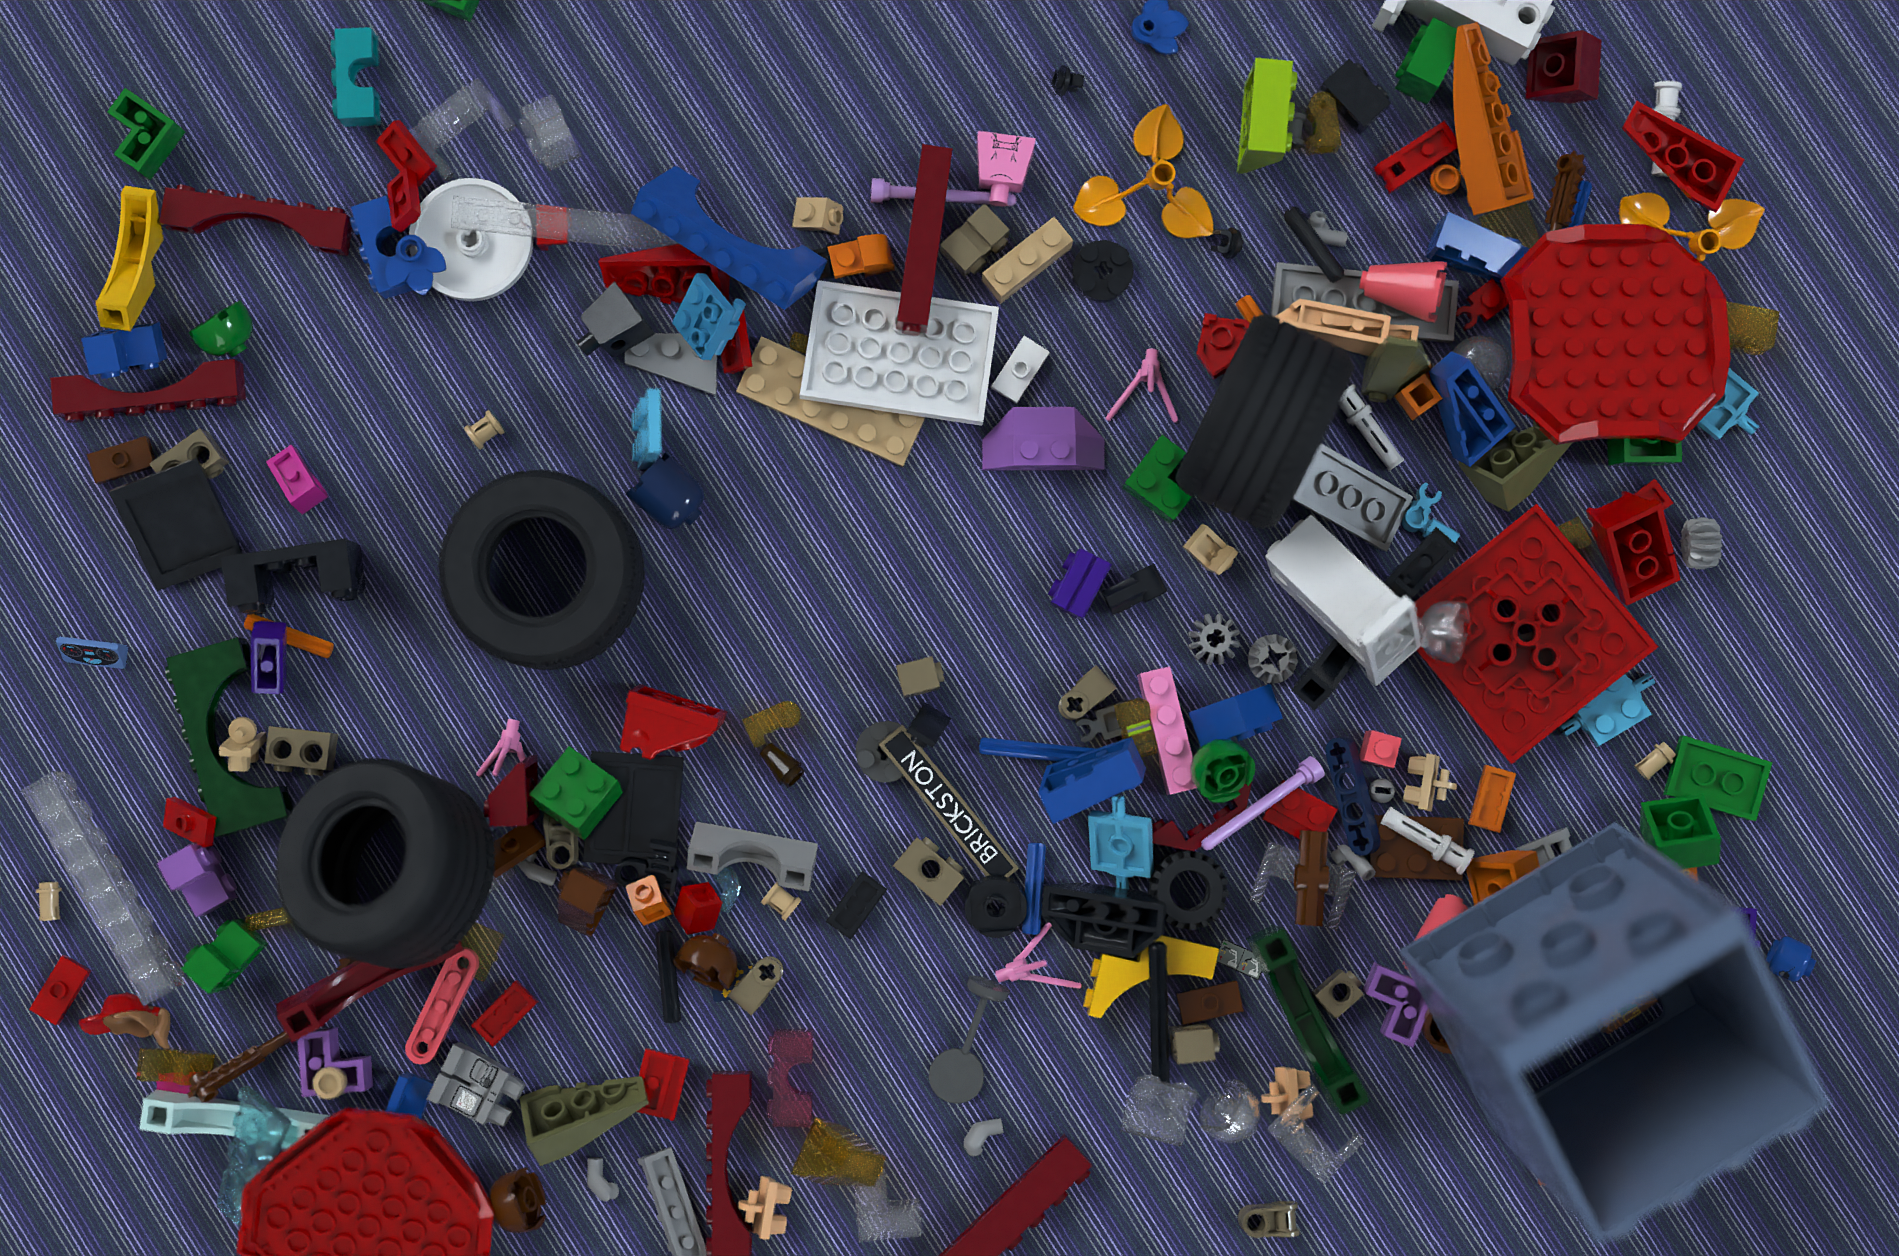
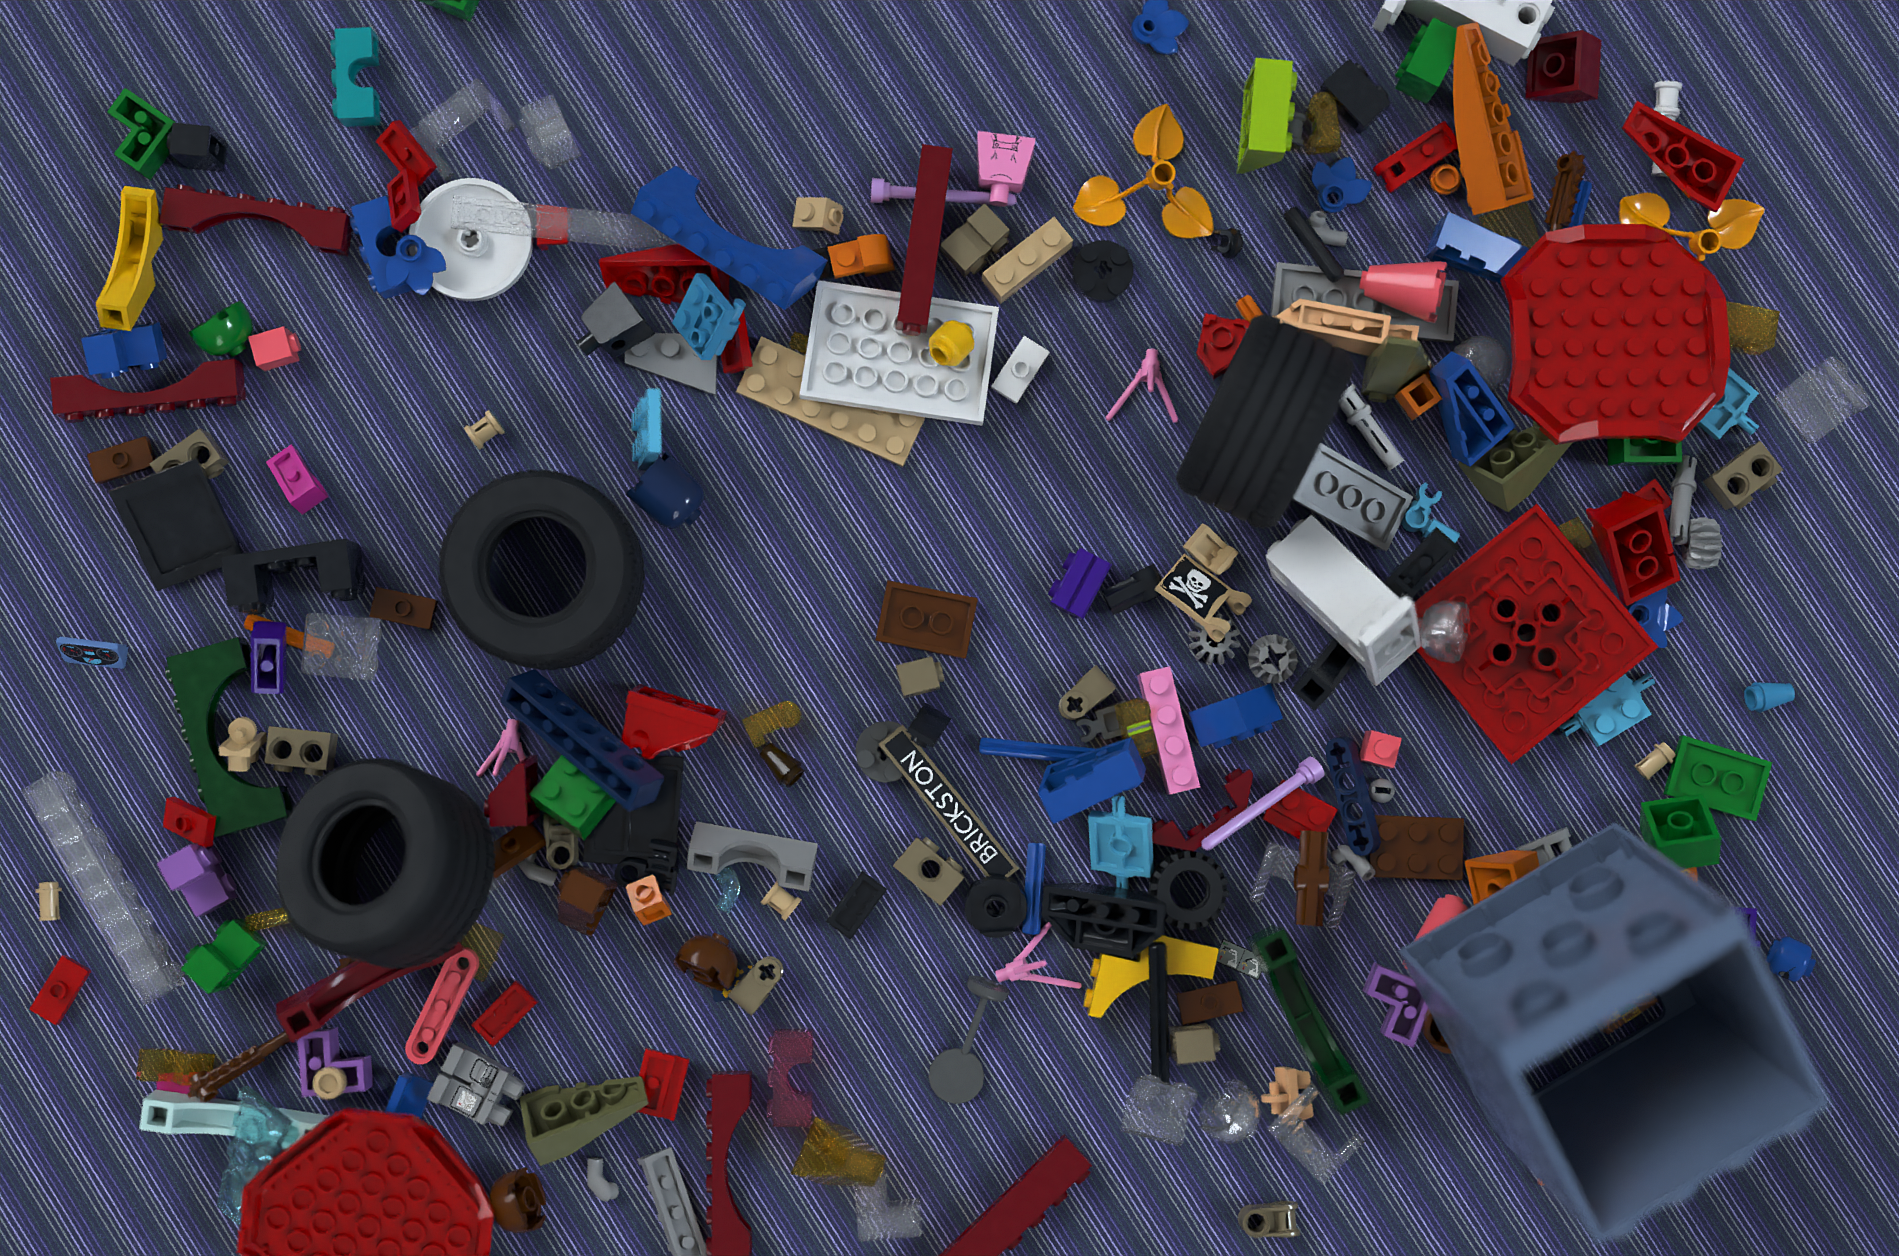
(126, 1014): hair -> none
(197, 147): none -> black brick
(275, 348): none -> coral brick
(341, 646): none -> clear bracket
(403, 608): none -> reddish brown plate
(582, 740): none -> dark blue brick
(668, 977): black axle -> none
(697, 908): red panel -> none
(761, 1206): light nougat hips -> none
(926, 619): none -> reddish brown plate
(951, 343): none -> yellow head
(978, 1134): light grey arm -> none
(1043, 441): medium lavender wedge -> none
(1064, 81): black plate -> none
(1151, 483): green brick -> none
(1201, 595): none -> flag
(1221, 770): green cylinder -> none
(1324, 995): dark tan brick -> none
(1340, 182): none -> blue plate
(1424, 795): tan hips -> none
(1440, 846): white pin -> none
(1484, 303): red plate -> none
(1492, 798): orange plate -> none
(1656, 616): none -> blue plate
(1682, 487): none -> light grey pin
(1741, 473): none -> dark tan brick
(1767, 695): none -> dark azure cone
(1821, 399): none -> clear bracket

